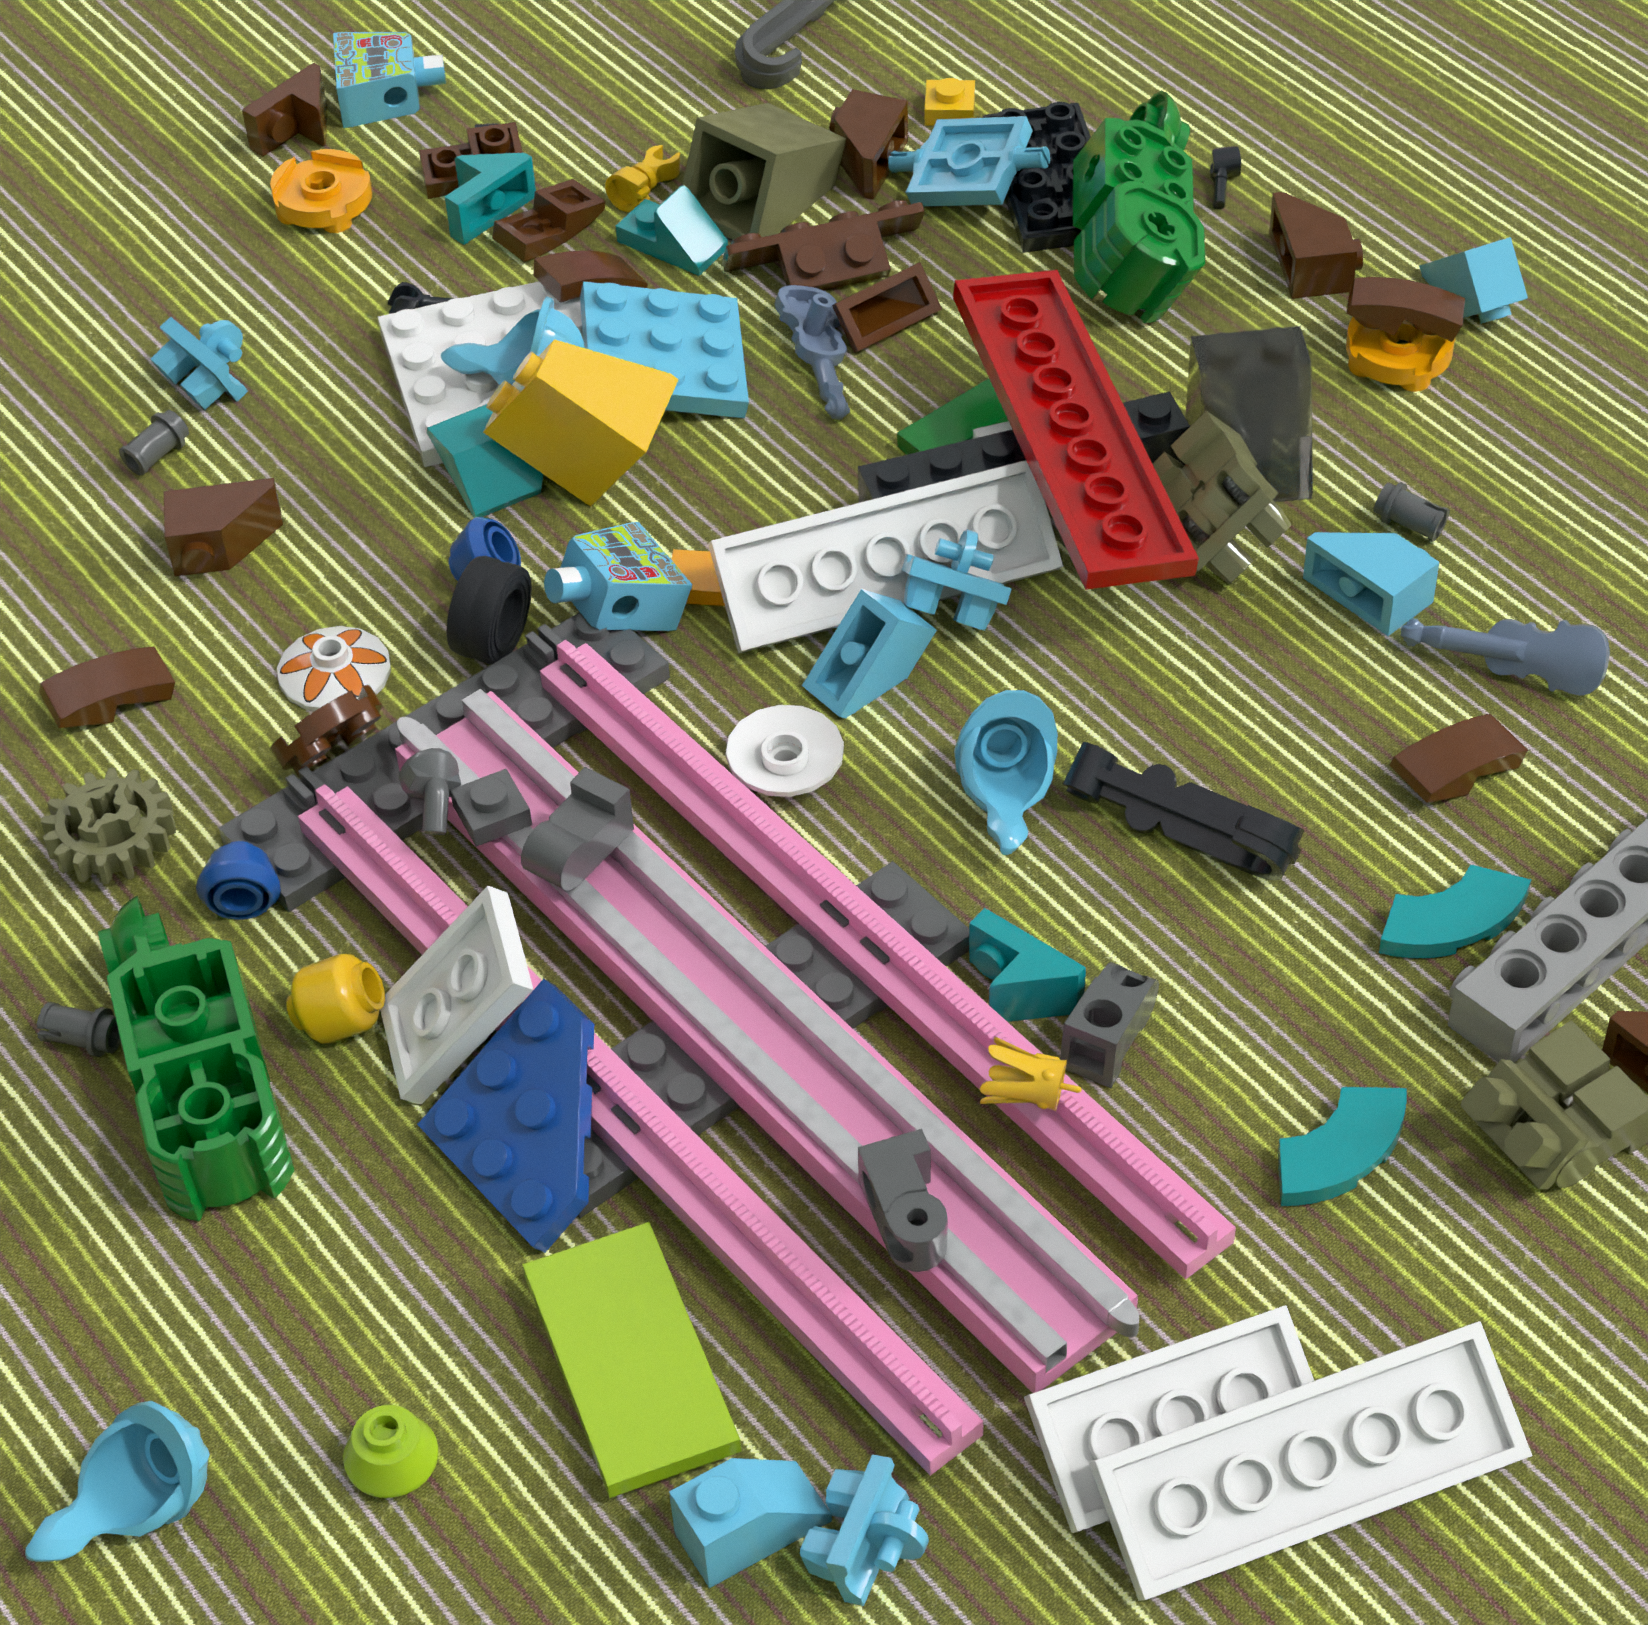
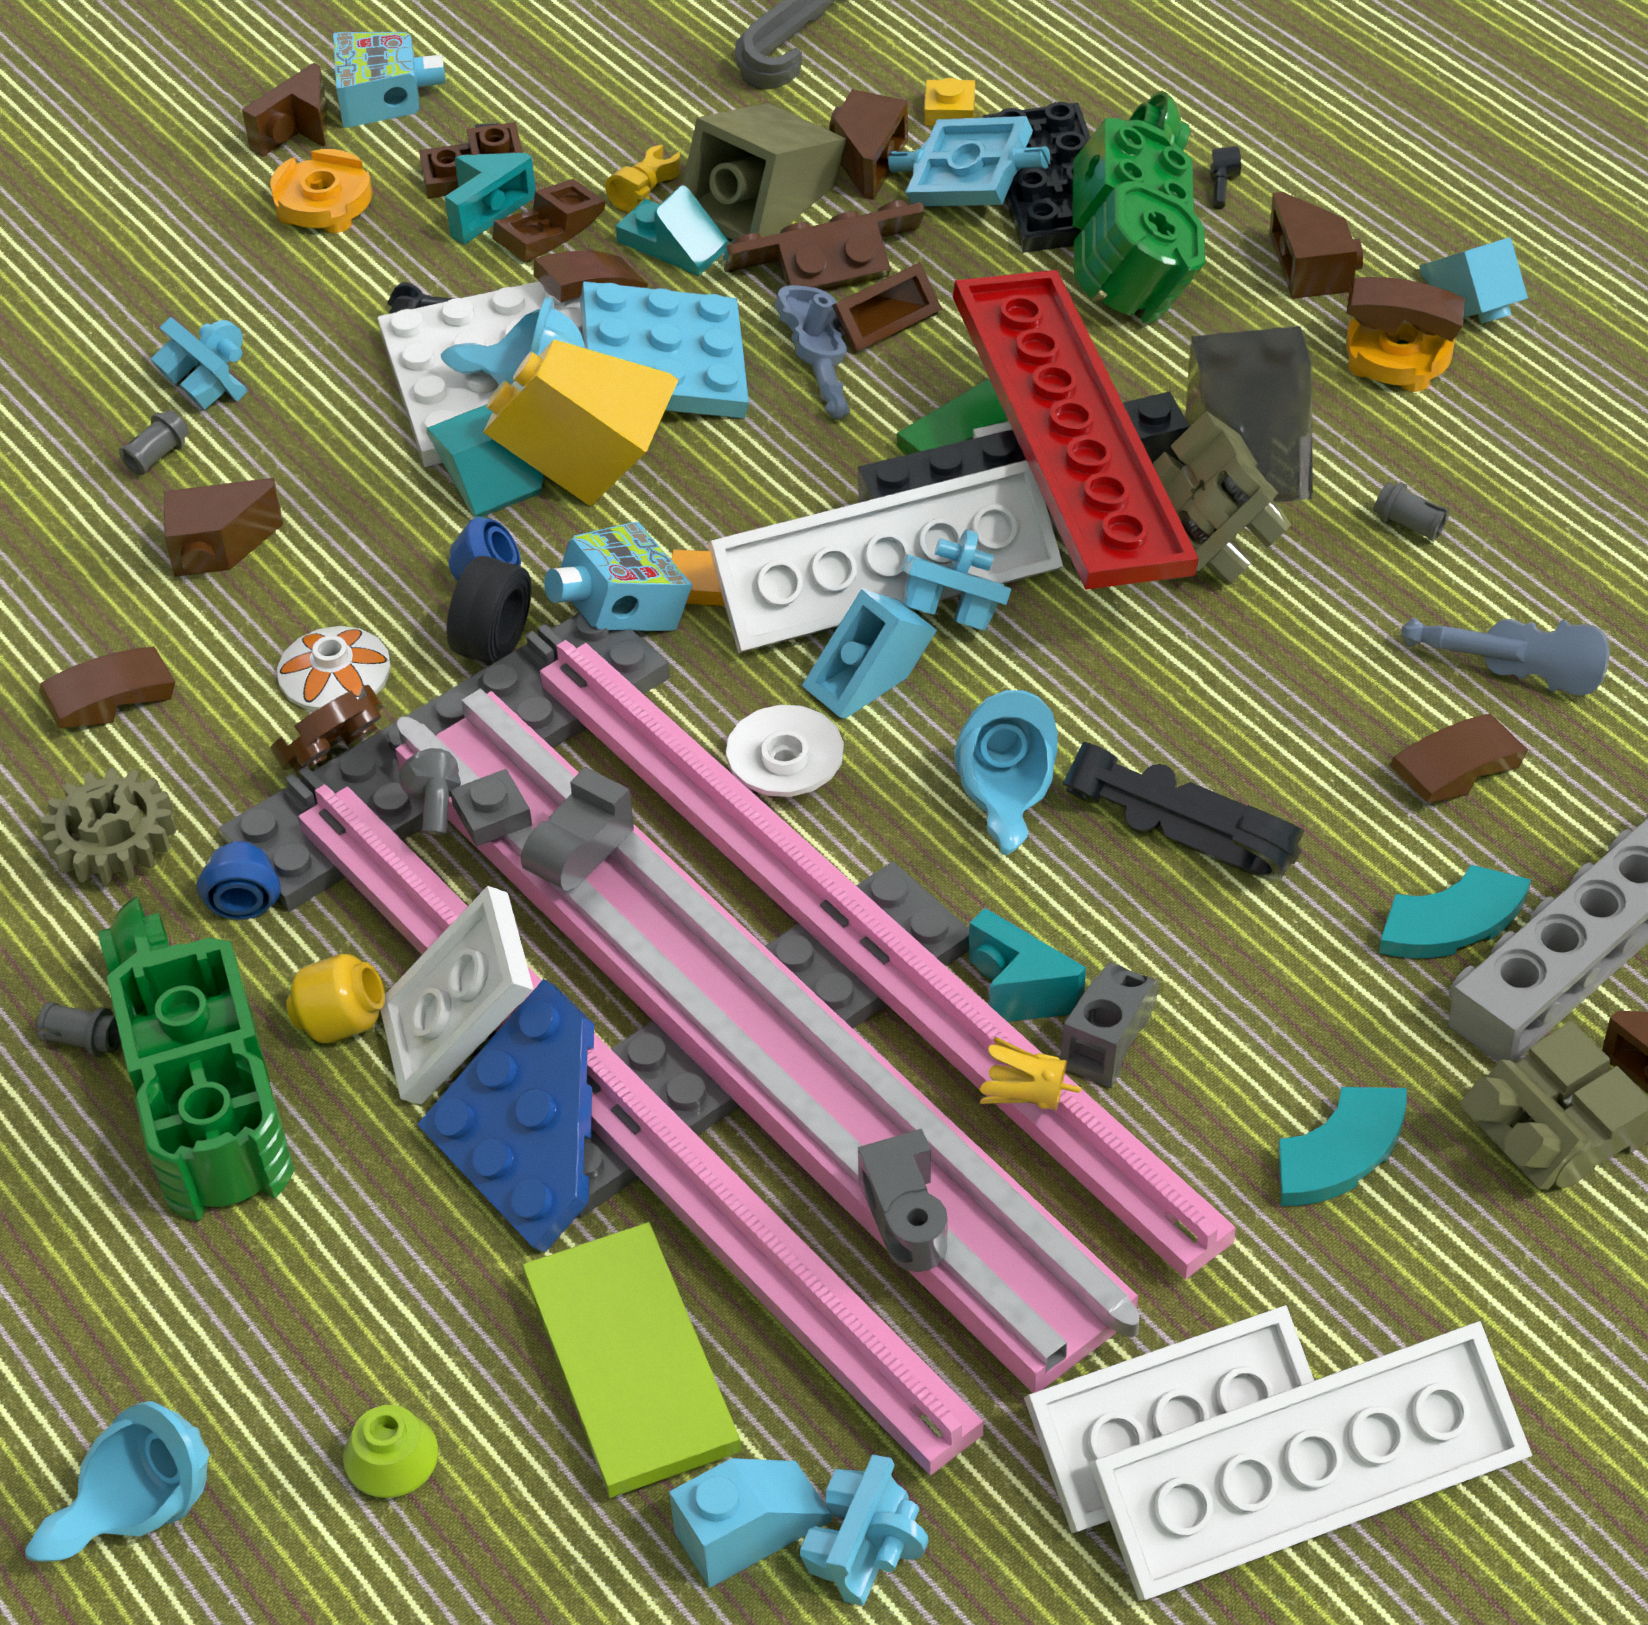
(1372, 575): medium azure slope -> none

